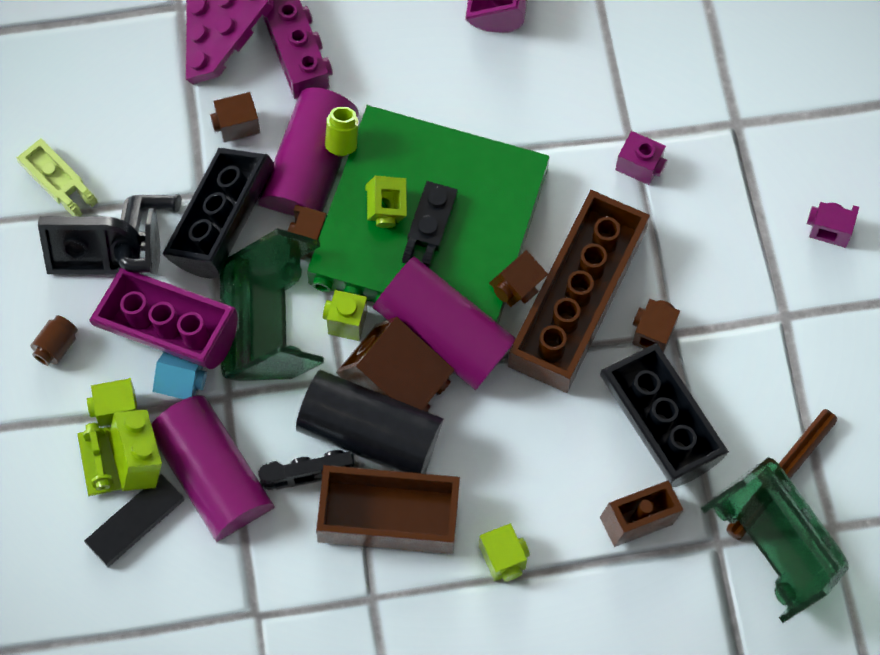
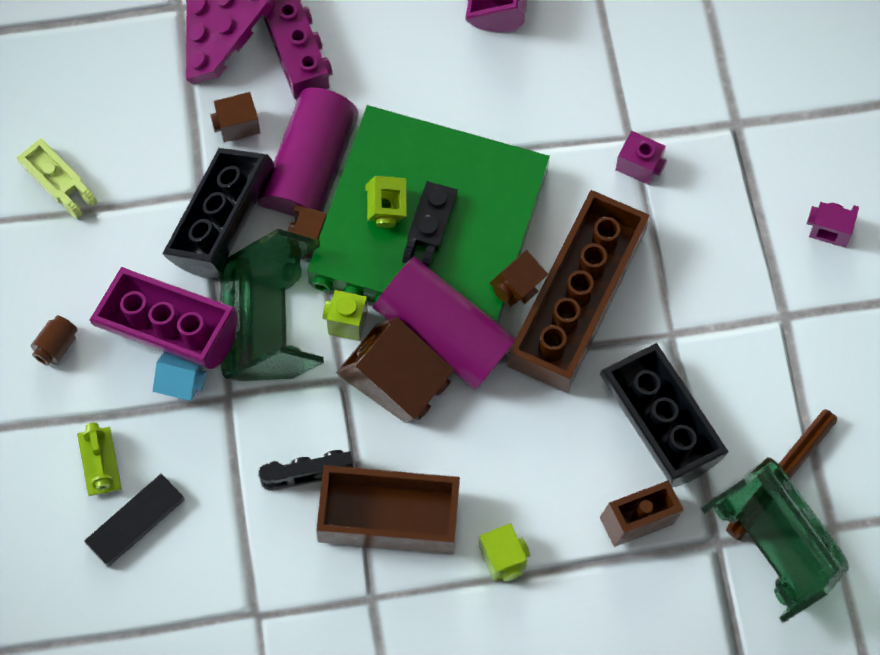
(106, 243): black plate -> none
(111, 398): lime brick -> none
(135, 450): lime brick -> none
(210, 466): magenta brick -> none
(341, 131): lime brick -> none
(368, 424): black brick -> none
(655, 324): reddish brown brick -> none

